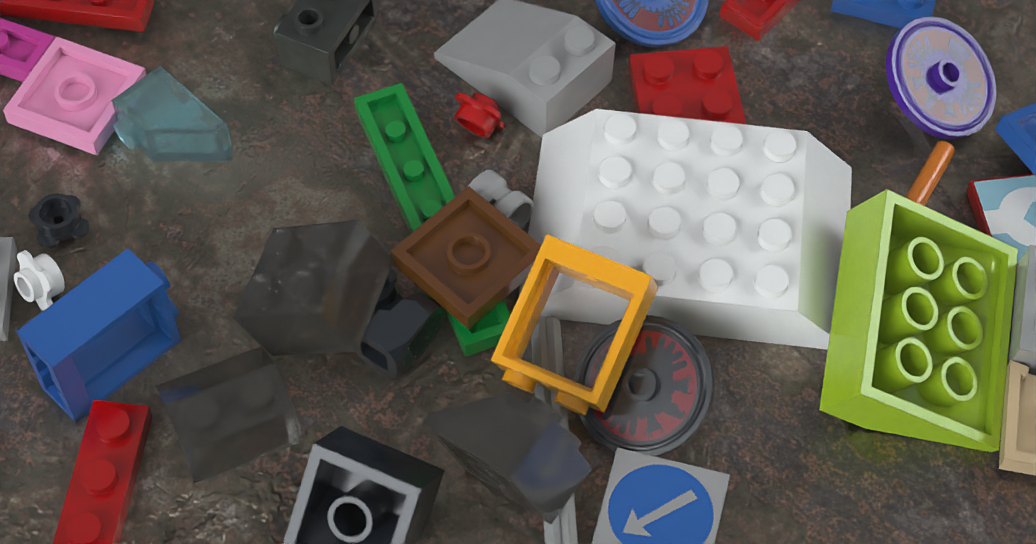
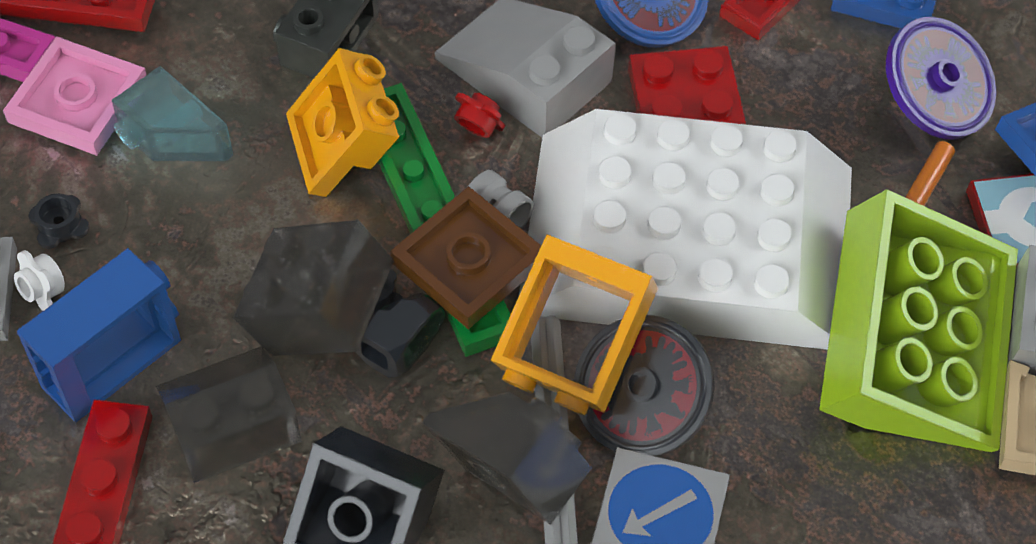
(342, 120): none -> light orange plate

